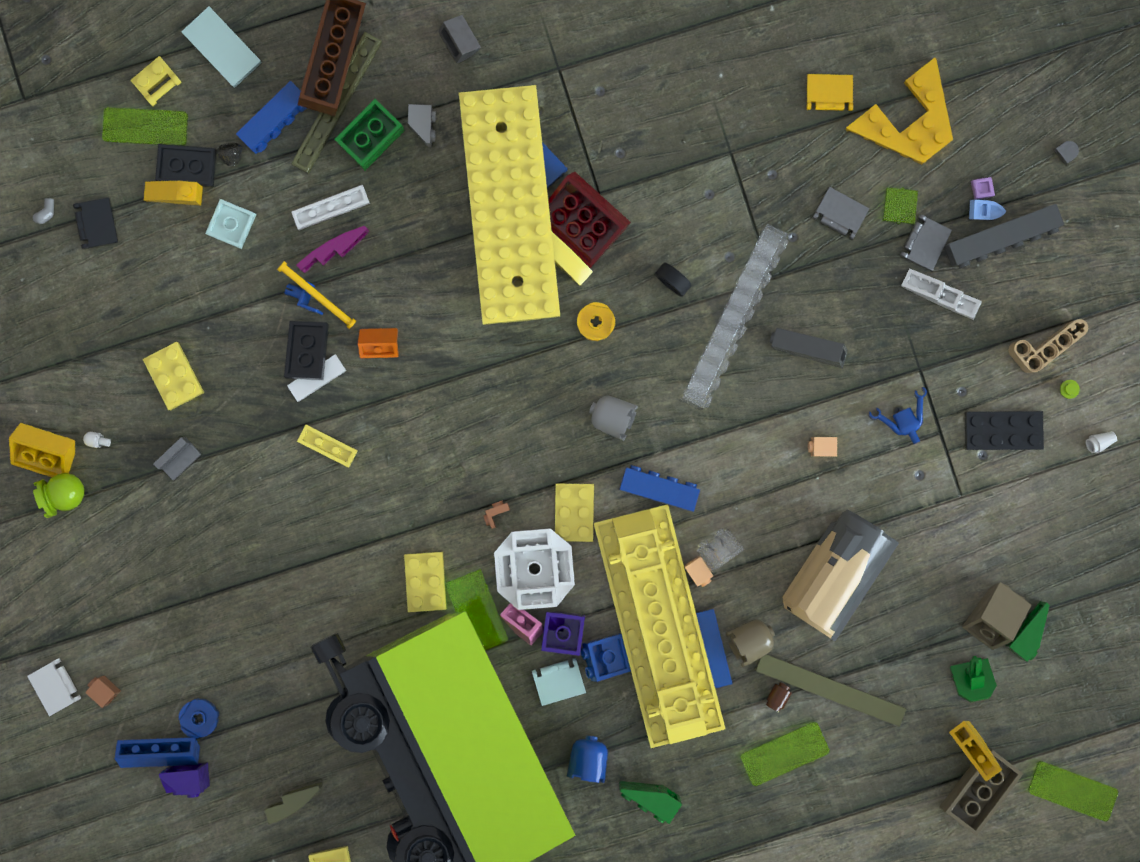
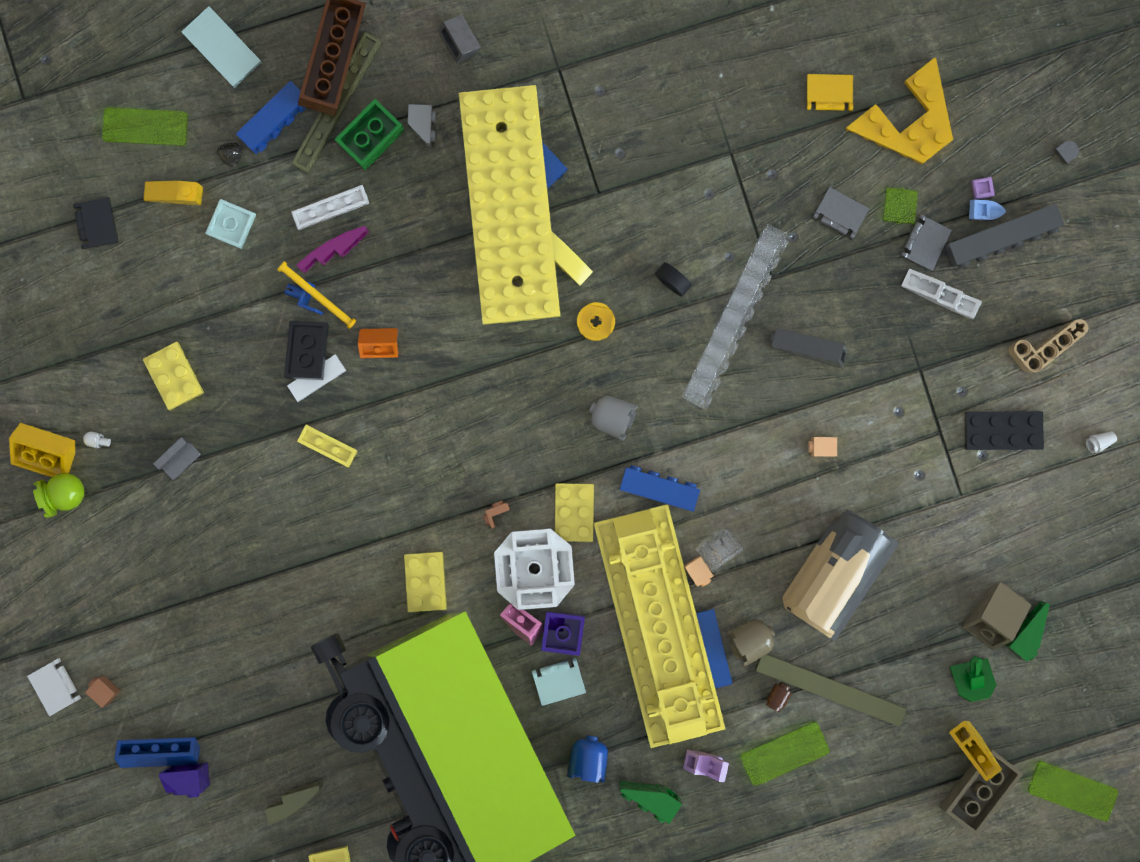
(46, 213): light grey arm -> none
(152, 76): light yellow plate -> none
(186, 164): black tile -> none
(209, 715): blue plate -> none
(472, 595): clear neon green plate -> none
(584, 219): dark red slope -> none
(605, 658): blue plate -> none
(706, 764): none -> lavender brick
(905, 420): blue piece -> none
(1069, 389): lime plate -> none

